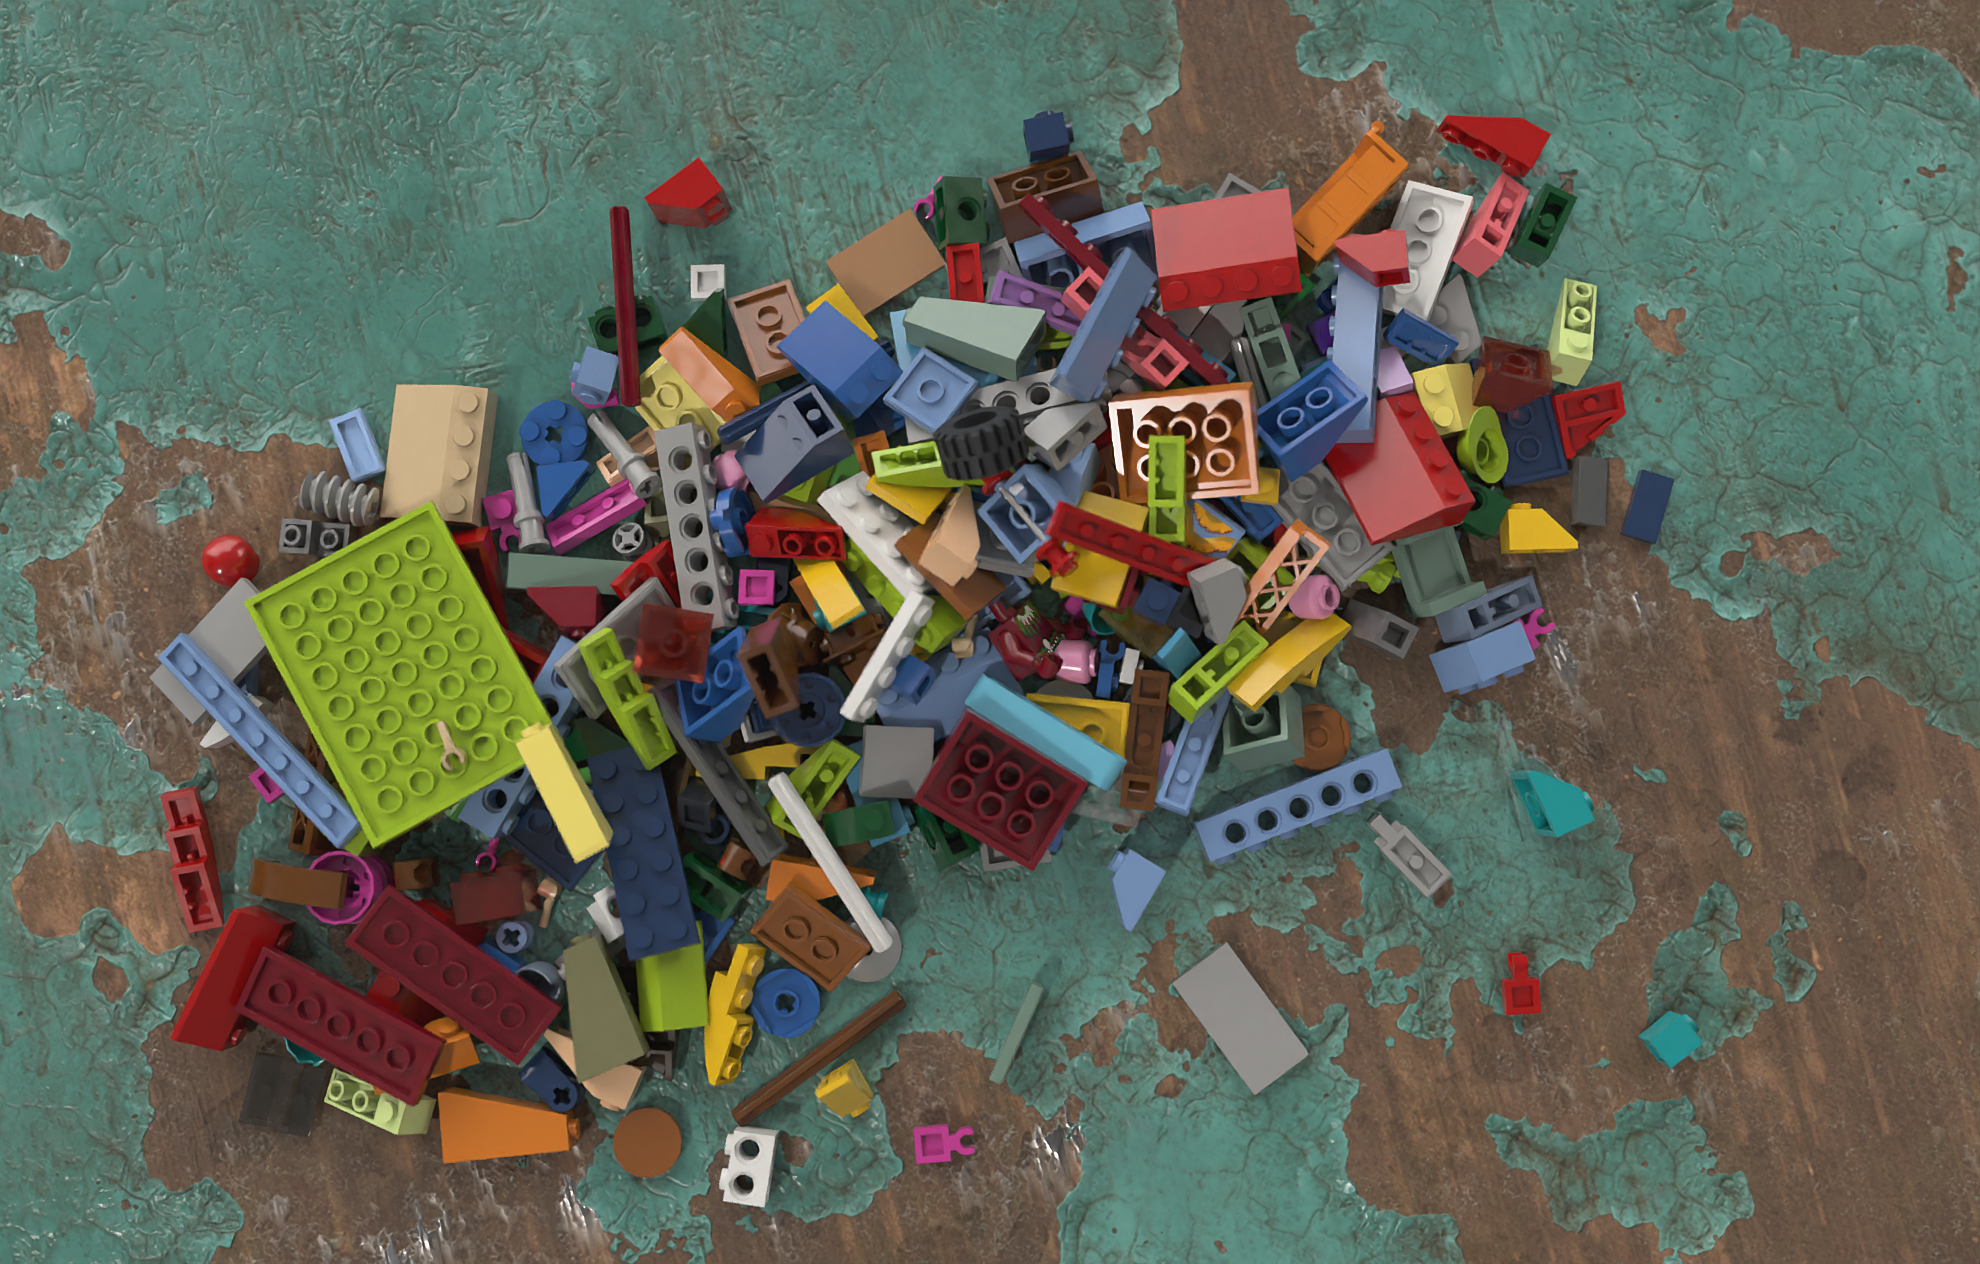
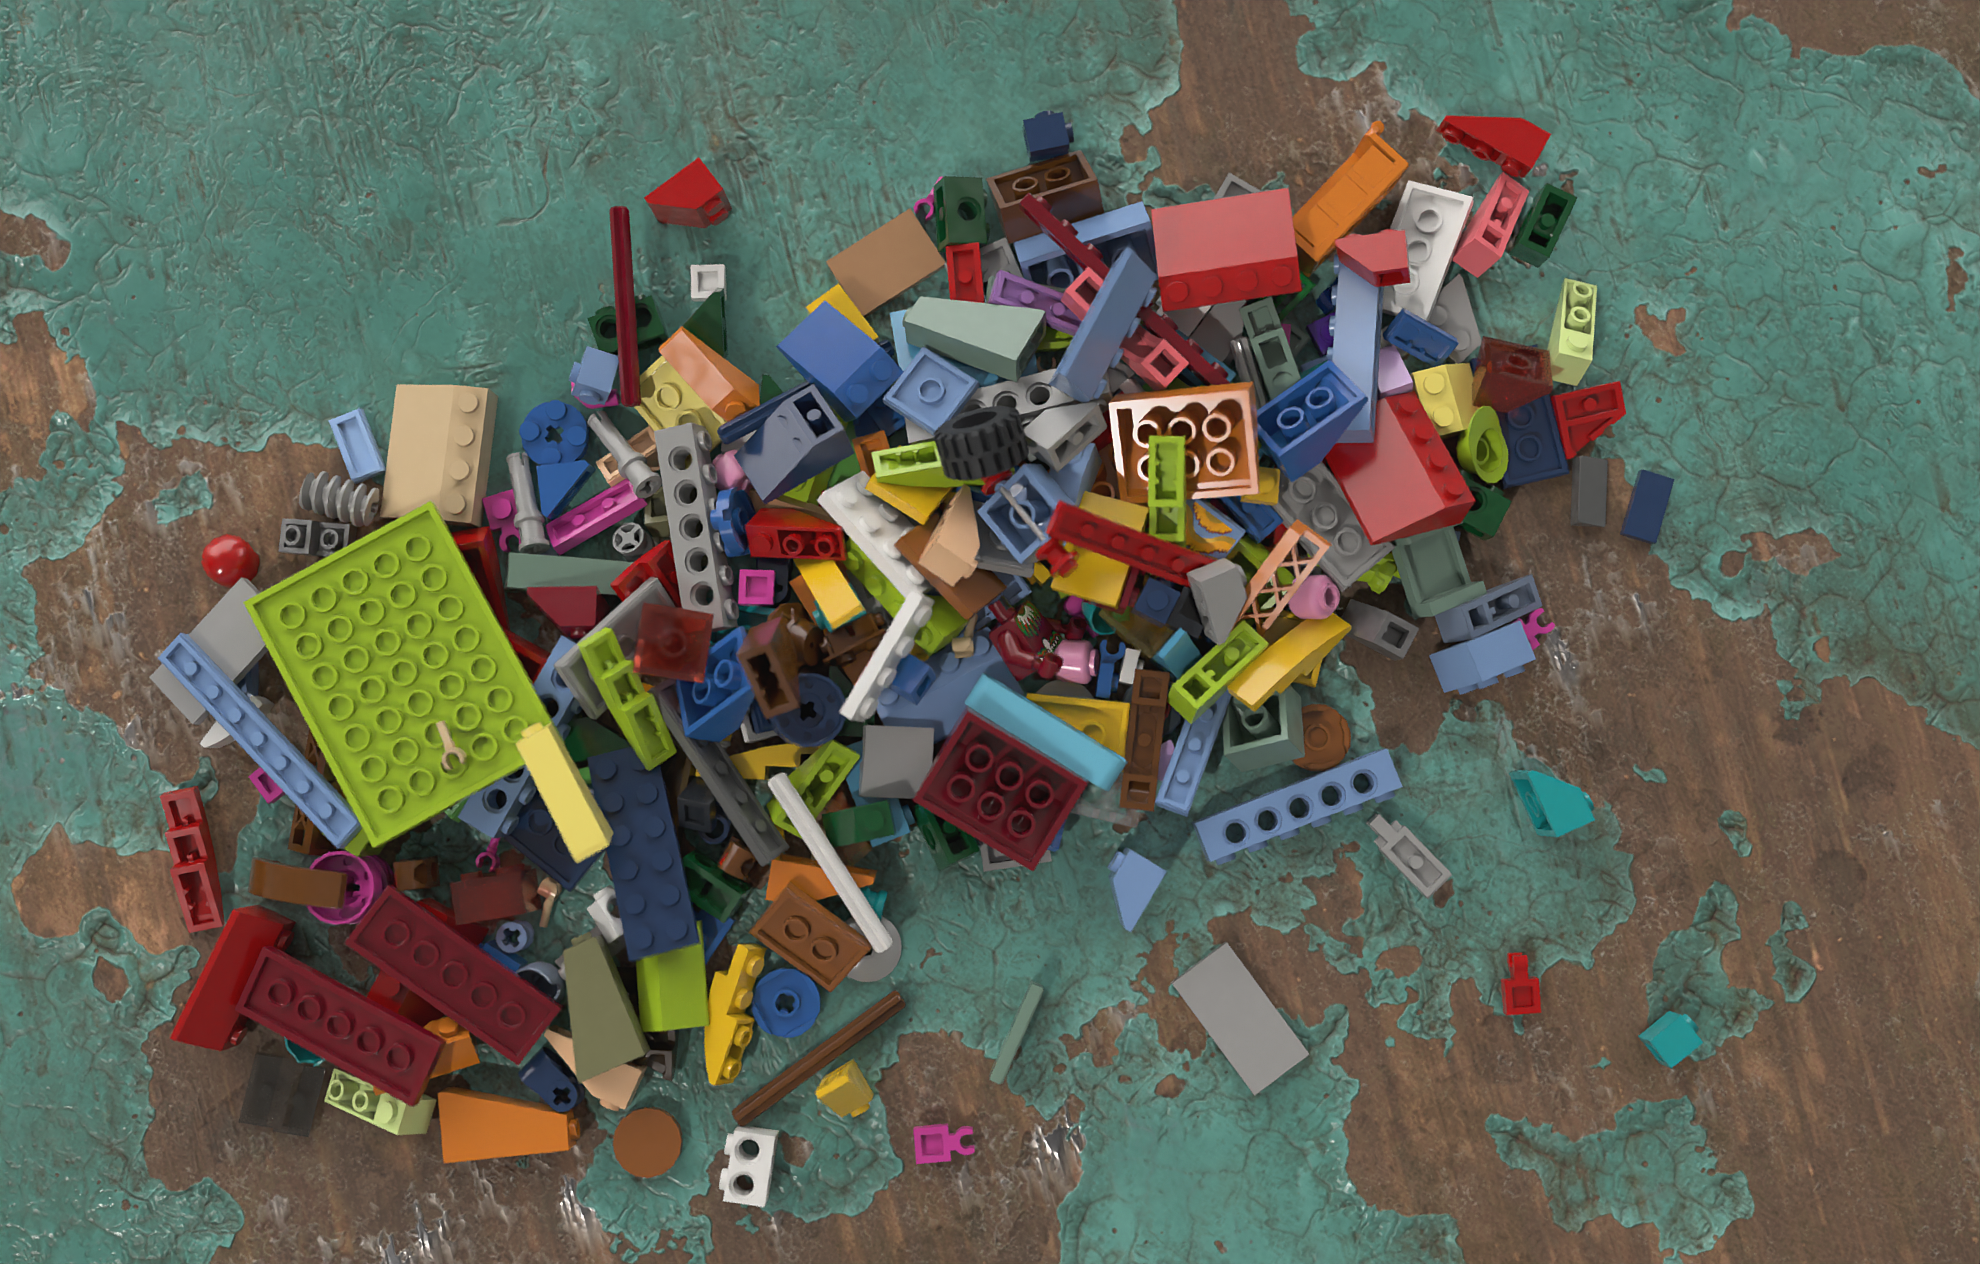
(762, 323): tile -> none
(1533, 532): yellow slope -> none

